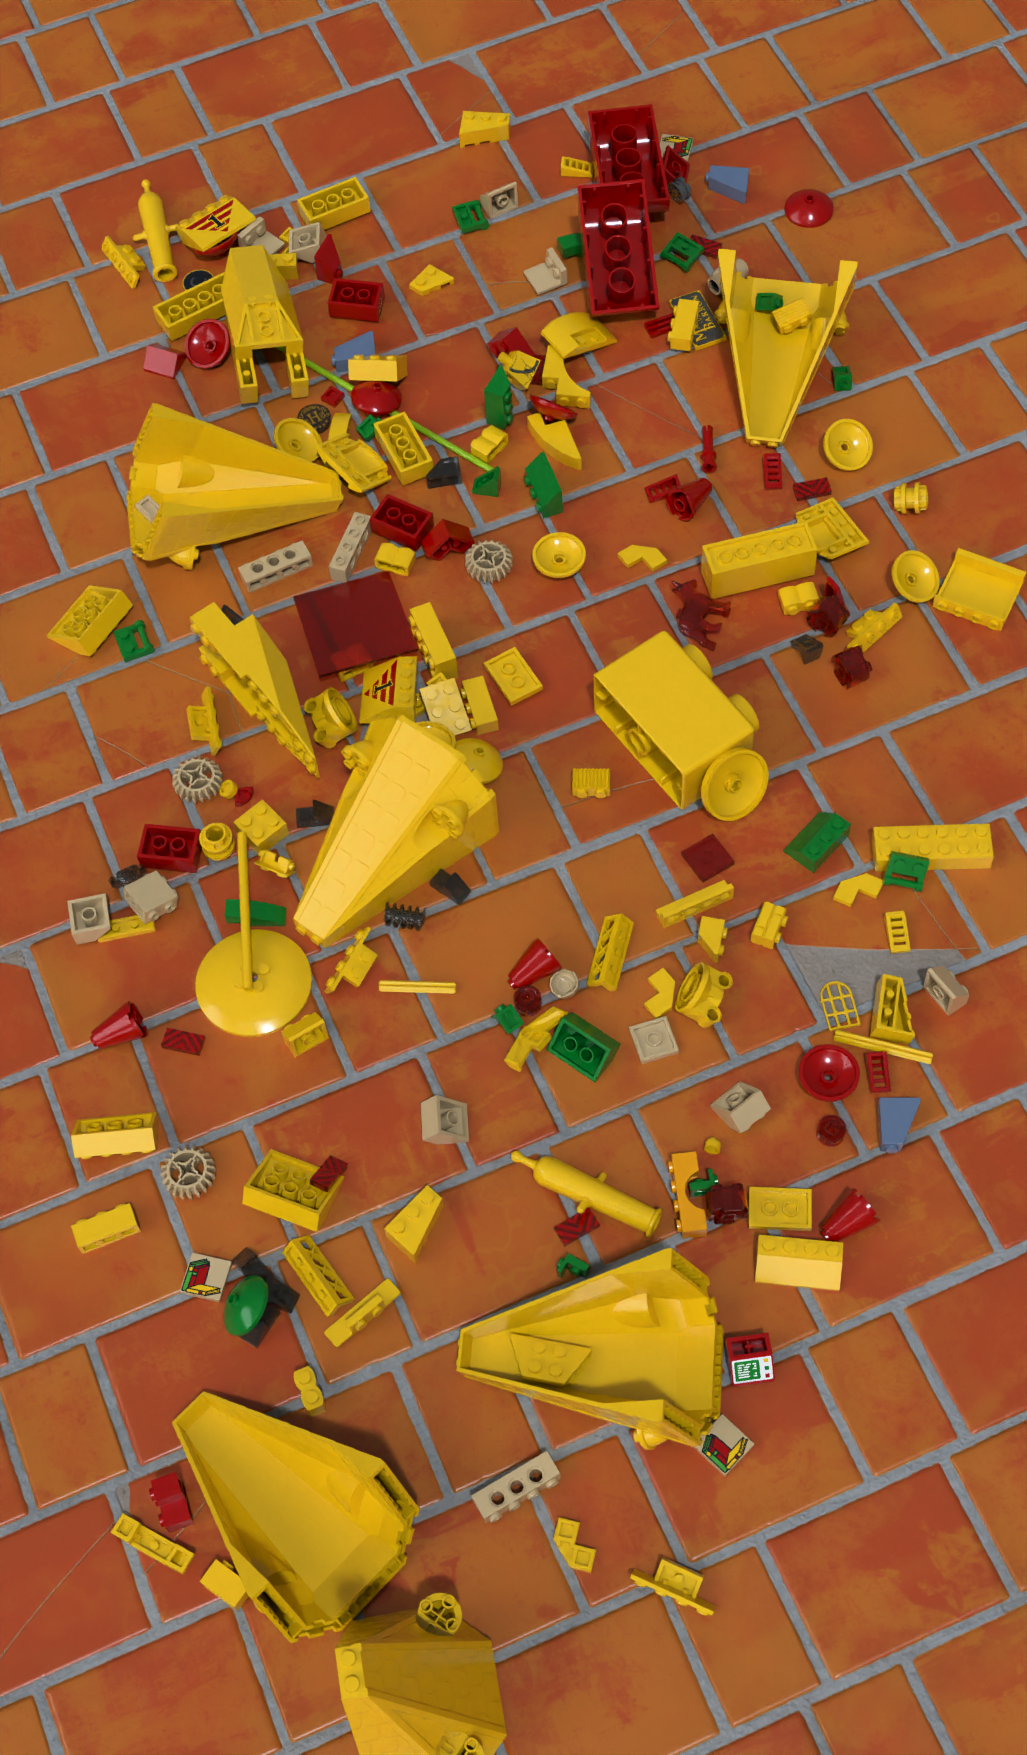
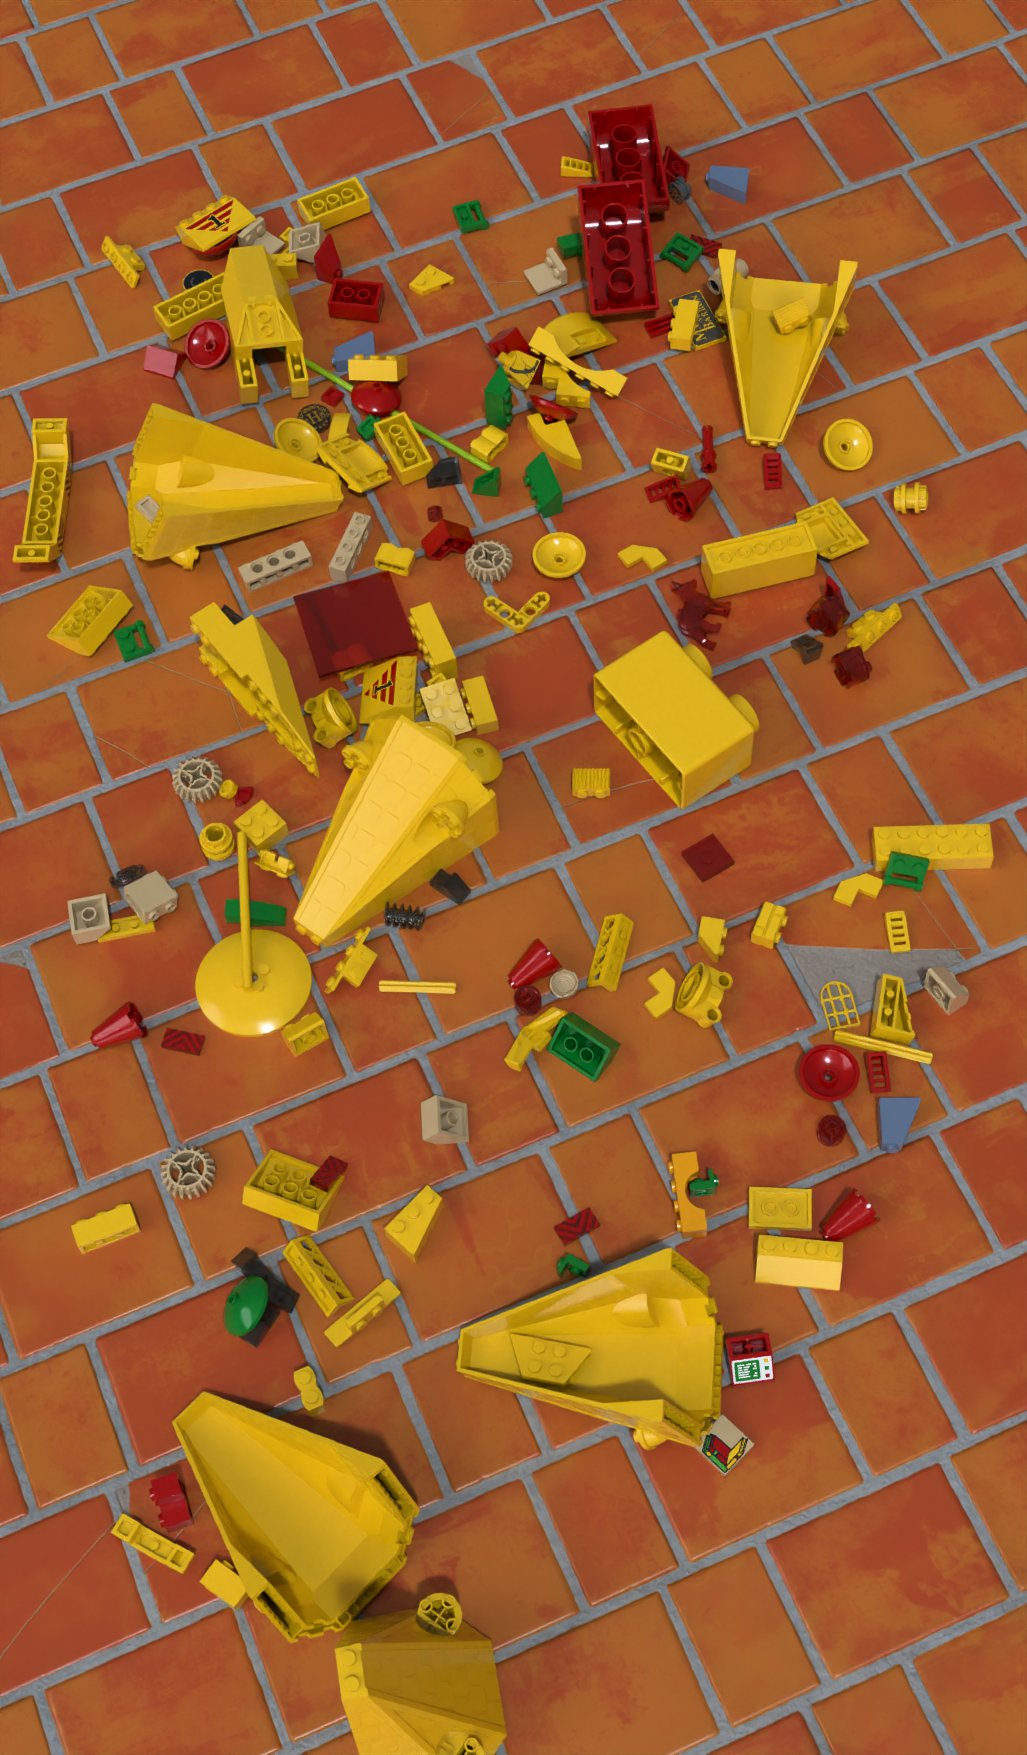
(47, 493): none -> yellow slope
(115, 1135): yellow slope -> none
(156, 233): yellow piece -> none
(170, 848): red brick -> none
(203, 722): yellow bracket -> none
(206, 1277): tile -> none
(318, 815): clear smoke slope -> none
(401, 522): red brick -> none
(435, 513): none -> clear red bush
(483, 127): yellow wedge -> none
(500, 200): tan slope -> none
(502, 1487): tan brick -> none
(507, 1018): green bracket -> none
(513, 676): yellow plate -> none
(520, 616): none -> yellow beam
(546, 343): none -> yellow arch
(576, 1556): yellow tile -> none
(591, 1192): yellow piece -> none
(653, 1040): tan tile -> none
(671, 463): none -> yellow brick
(677, 1583): yellow bracket -> none
(679, 144): tile -> none
(695, 903): yellow fence -> none
(712, 1146): yellow hinge -> none
(726, 1203): clear red brick -> none
(734, 784): yellow dish -> none
(741, 1106): tan slope -> none
(768, 301): green bracket -> none
(797, 598): yellow brick -> none
(809, 208): red dish -> none
(812, 489): clear red tile -> none
(818, 840): green slope -> none
(842, 378): green bracket -> none
(915, 576): yellow dish -> none
(980, 589): yellow panel -> none

